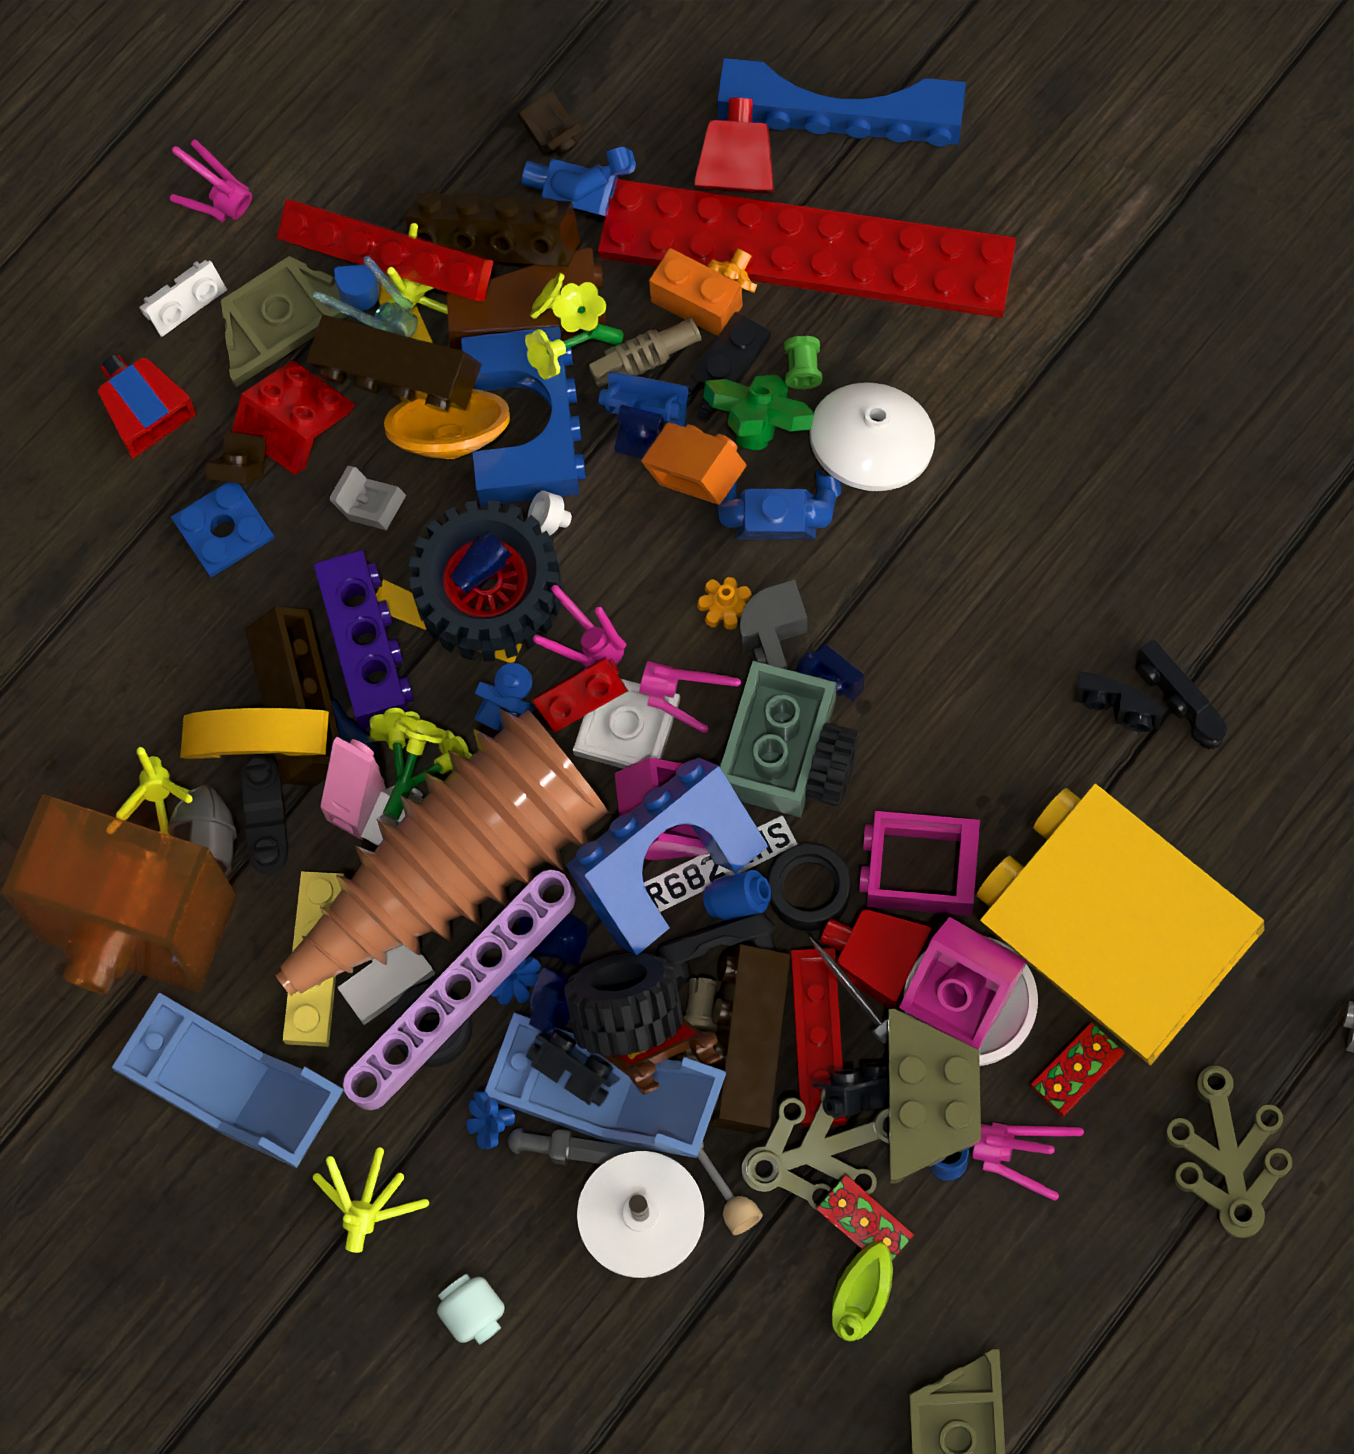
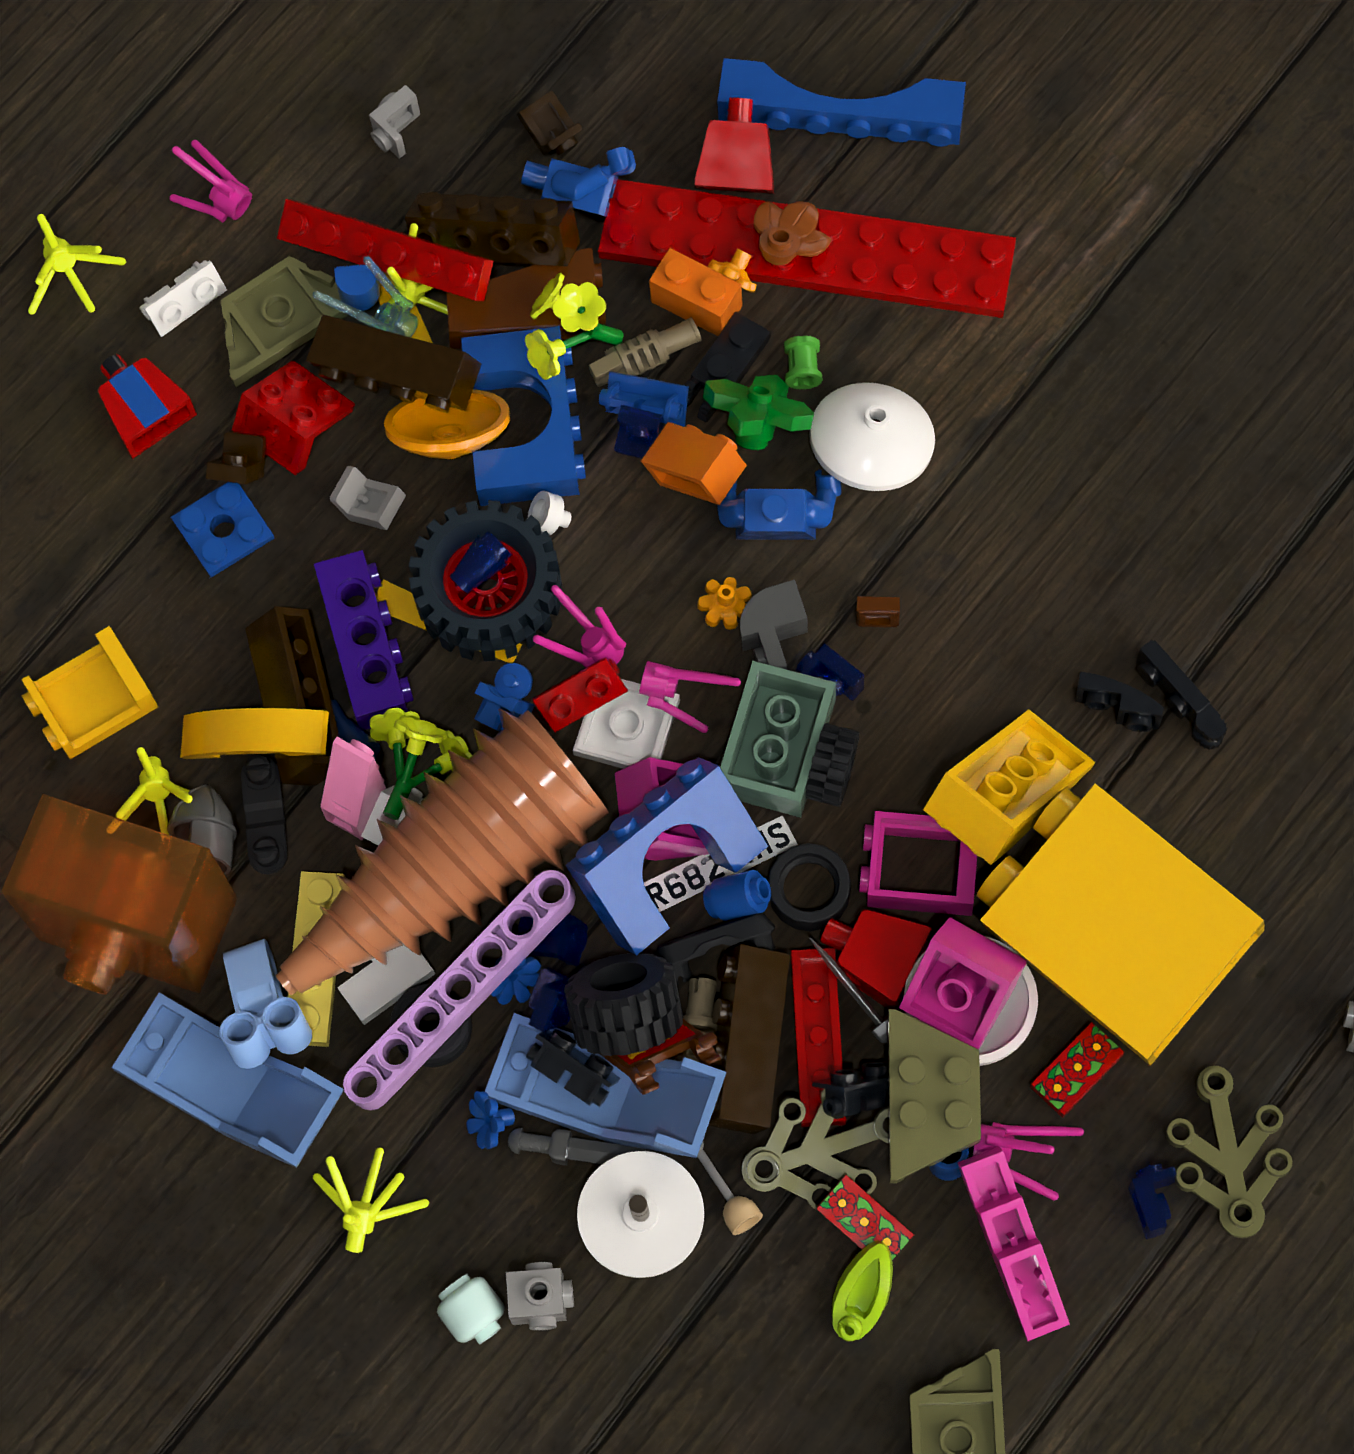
(61, 257): none -> neon yellow plant
(89, 696): none -> yellow panel
(261, 1014): none -> light blue piece
(391, 117): none -> light grey bracket
(526, 1285): none -> light grey brick
(789, 232): none -> dark orange plate
(878, 611): none -> reddish brown tile
(1006, 785): none -> yellow slope
(1013, 1243): none -> dark pink slope
(1152, 1207): none -> clear blue bracket

